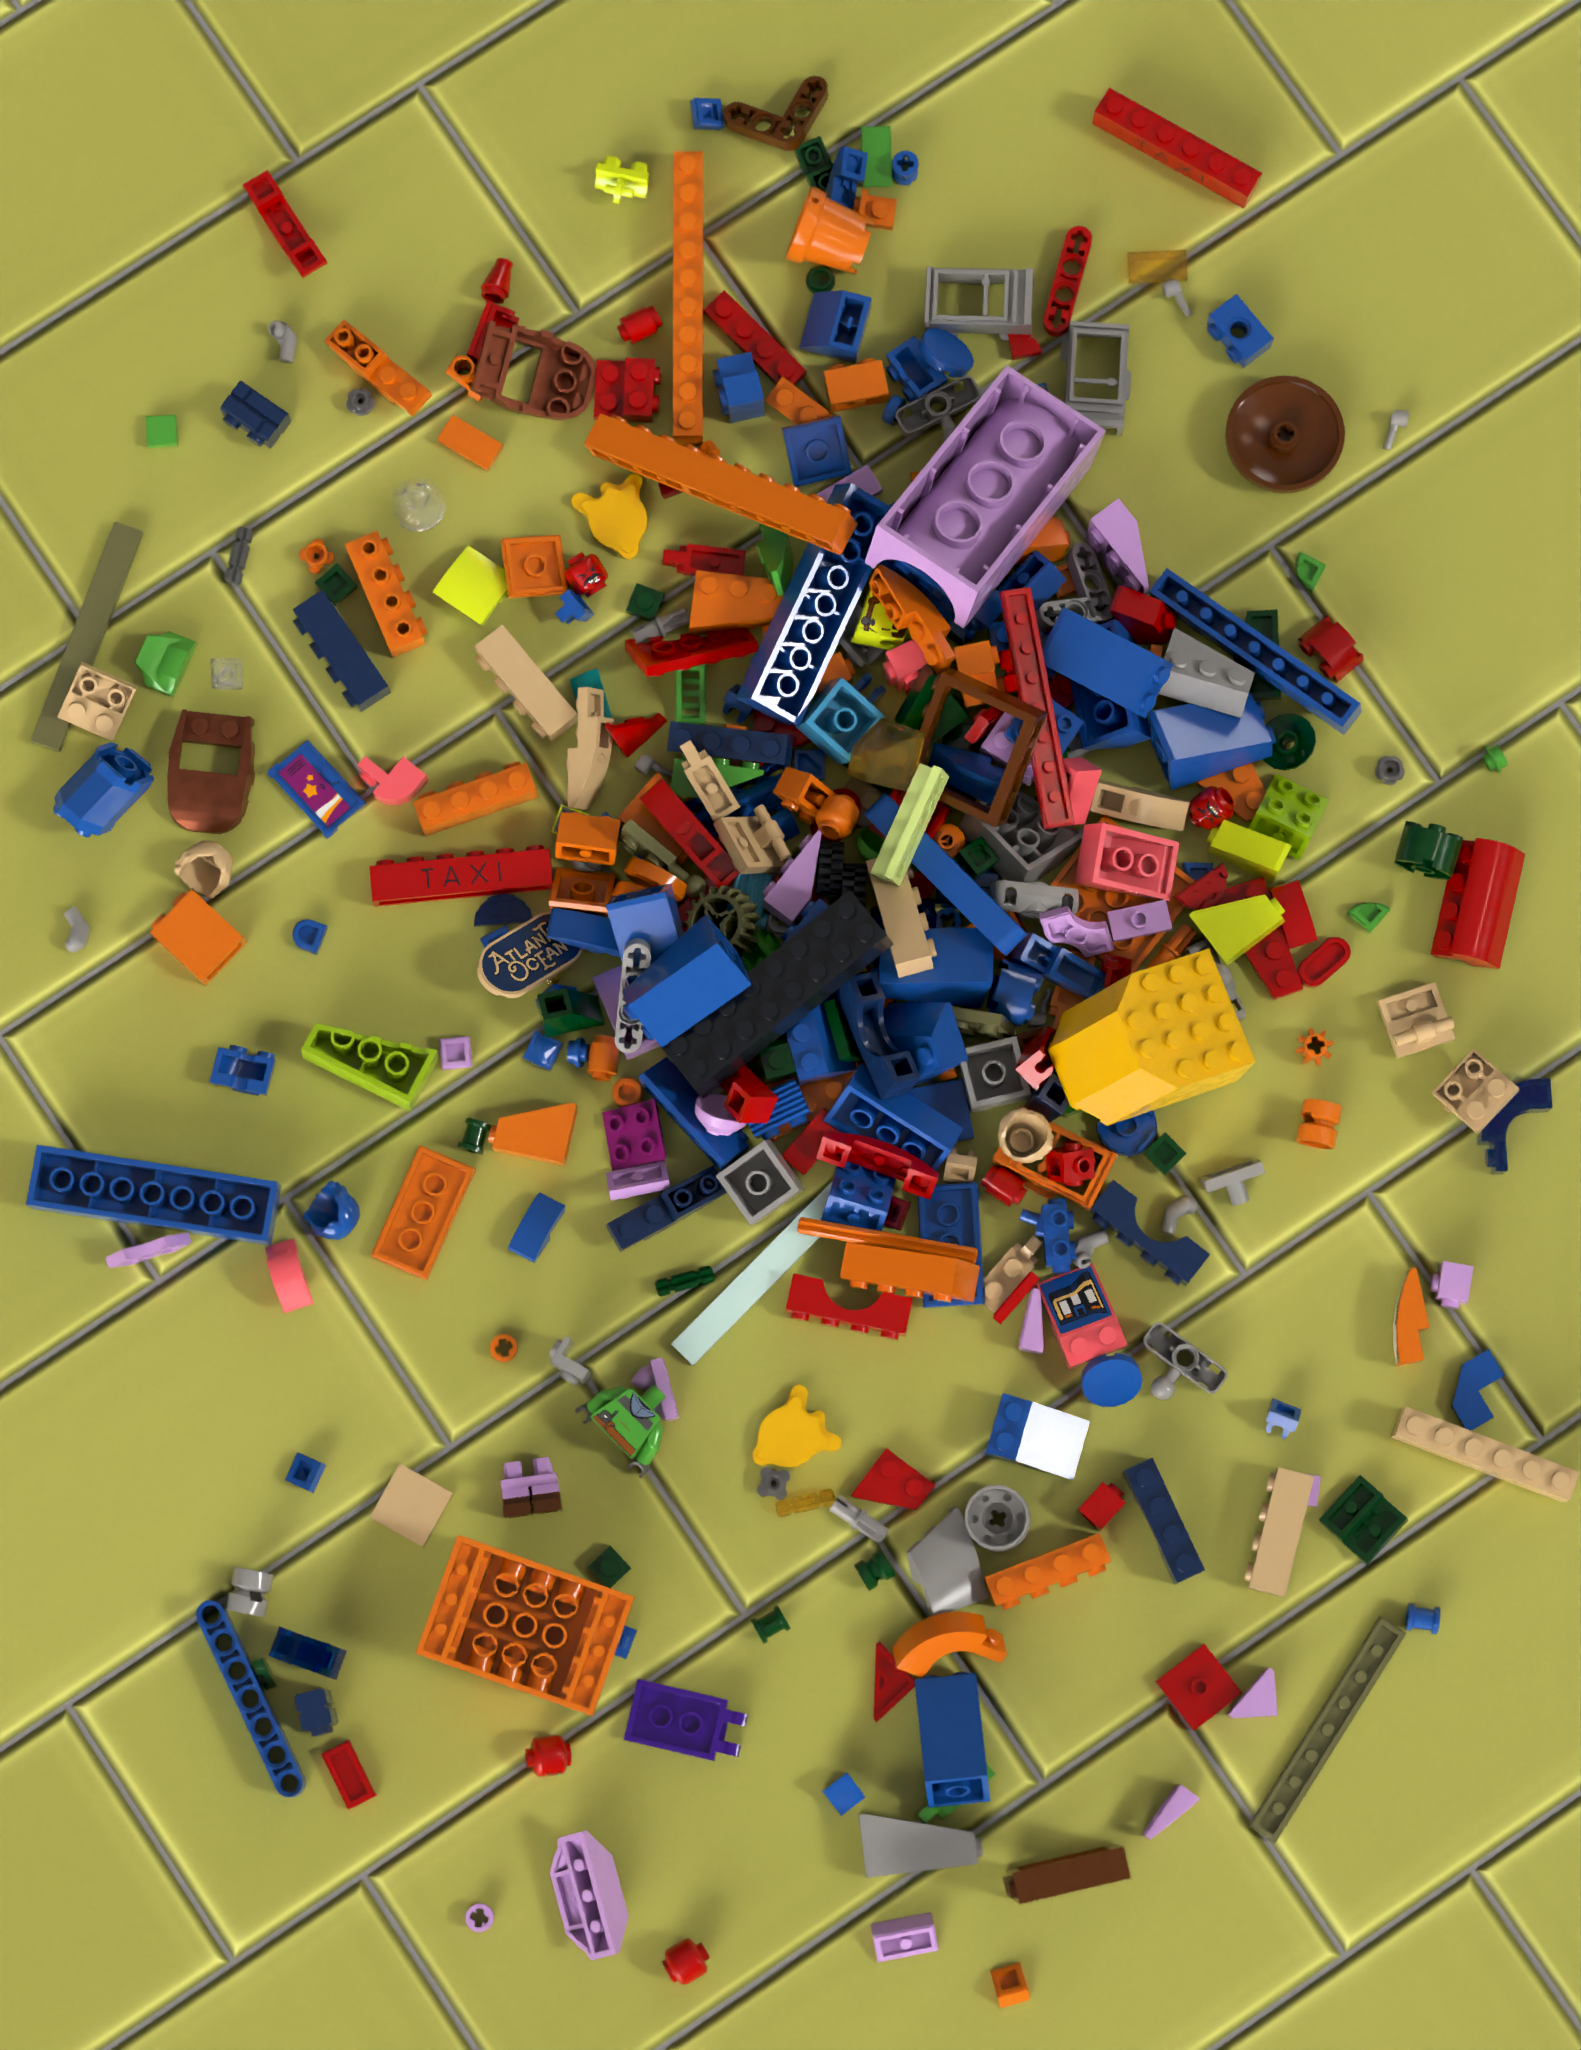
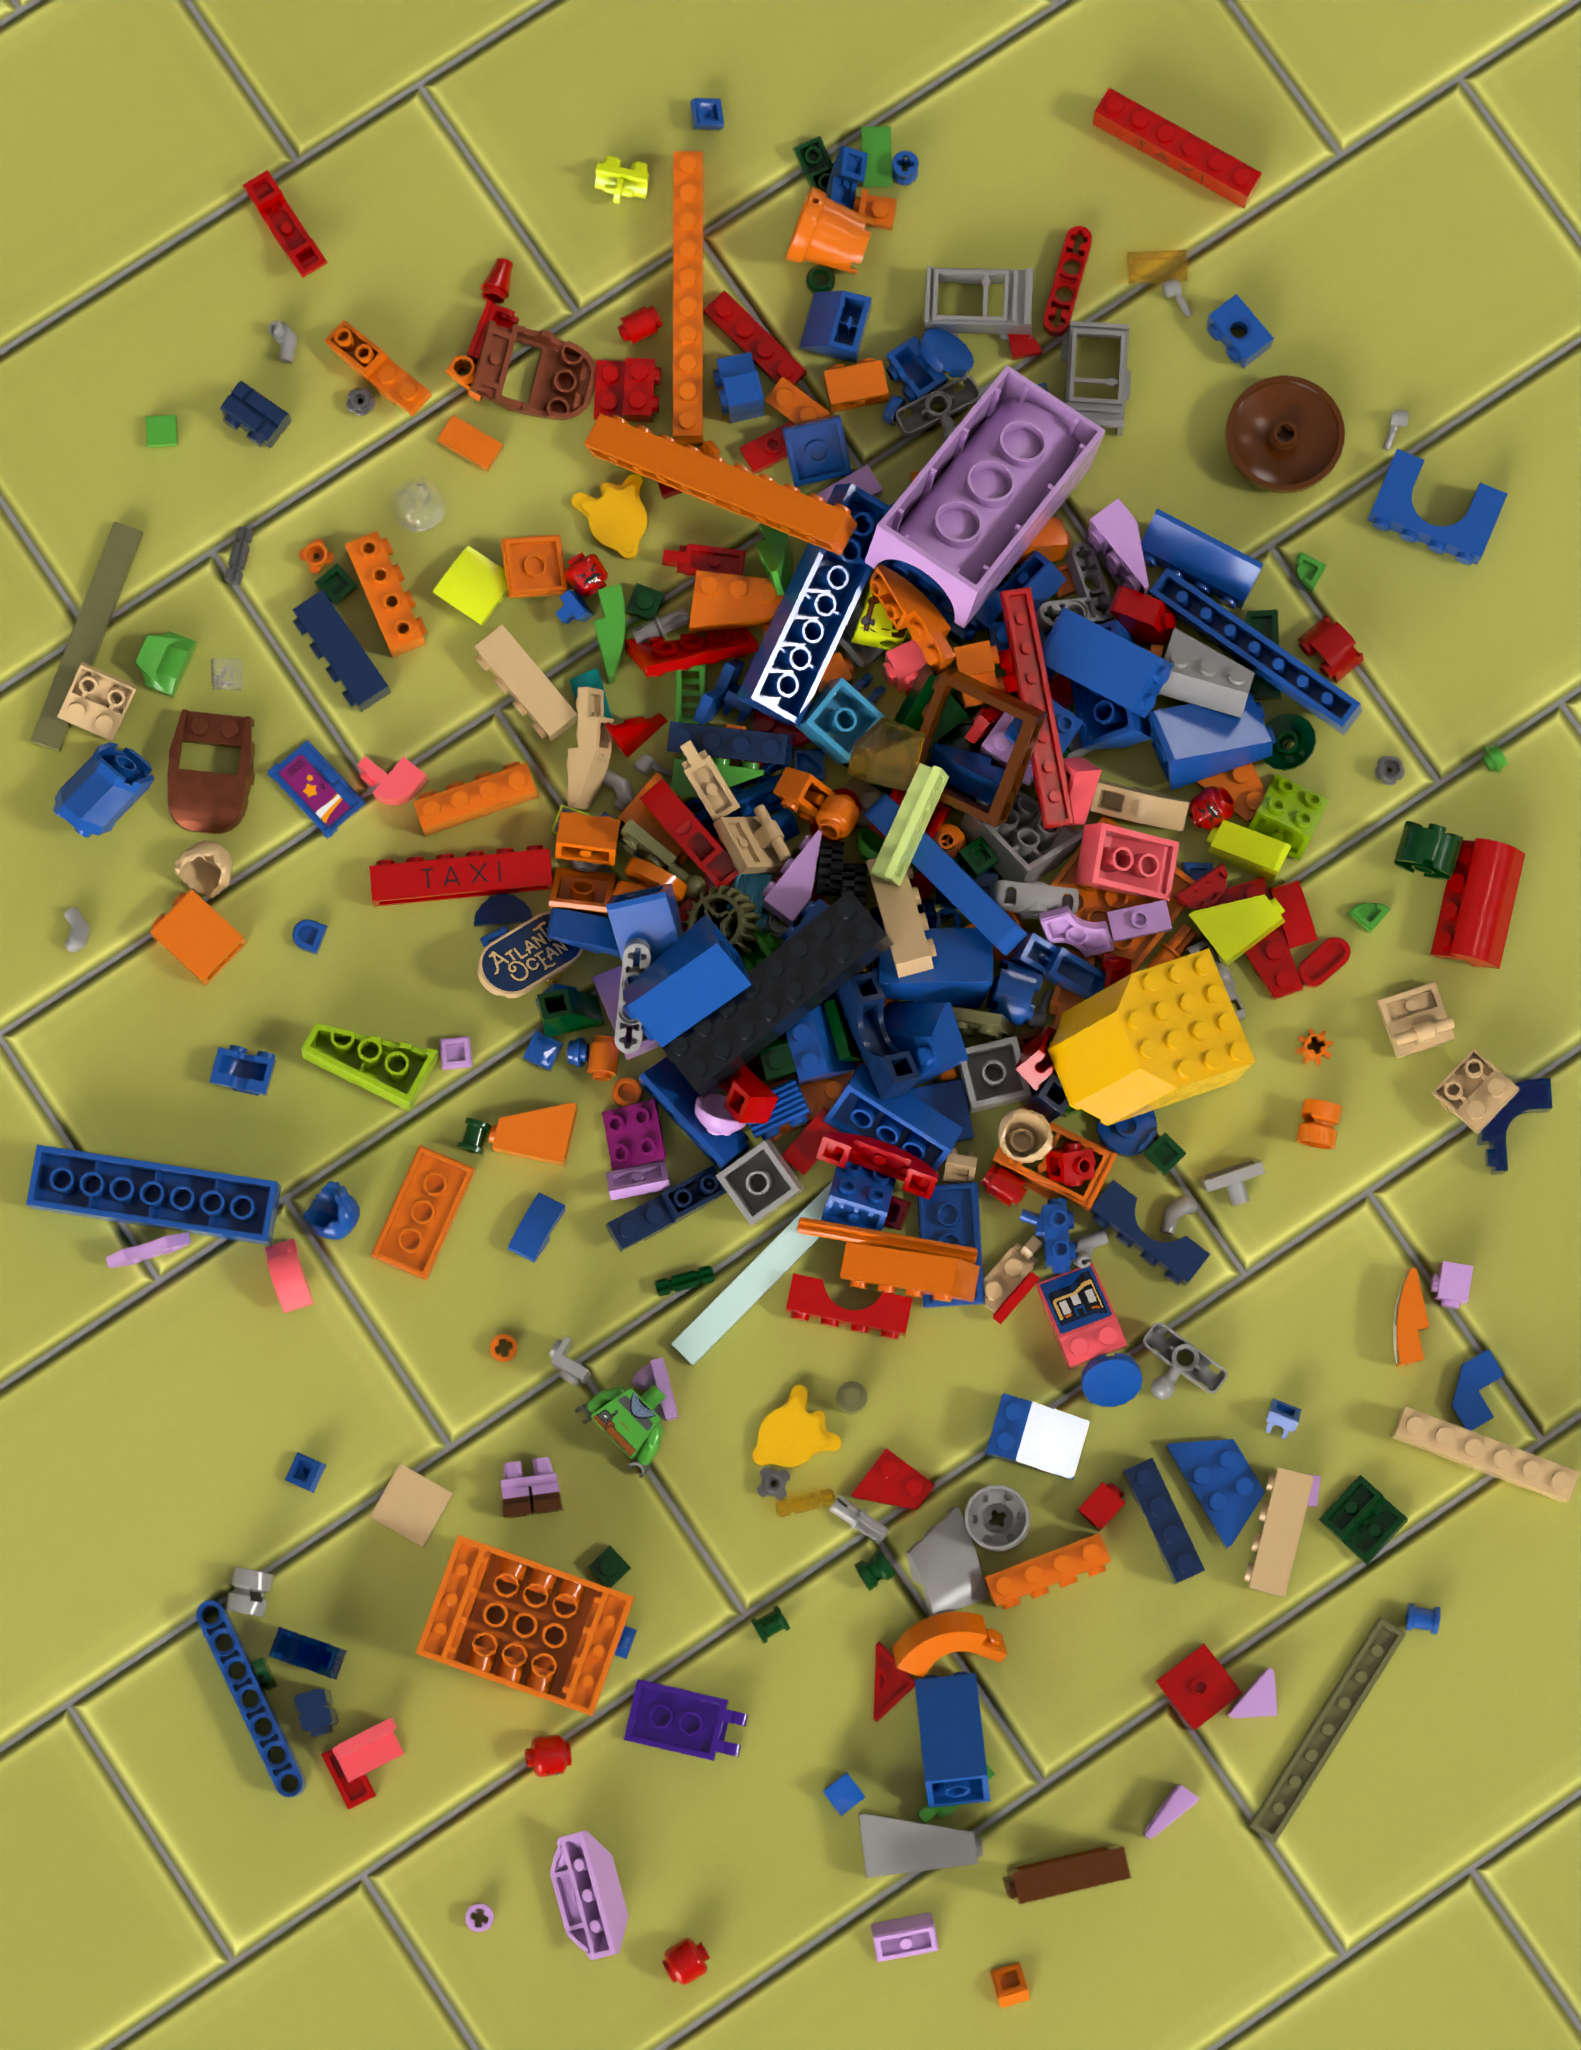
(368, 1750): none -> coral panel
(612, 629): none -> bright green slope
(622, 788): none -> light grey arm
(713, 700): none -> blue tile
(765, 450): none -> red plate
(780, 125): reddish brown beam -> none
(851, 1397): none -> olive brick
(1032, 1329): lavender slope -> none
(1200, 559): none -> blue slope
(1219, 1482): none -> blue wing
(1395, 512): none -> blue arch

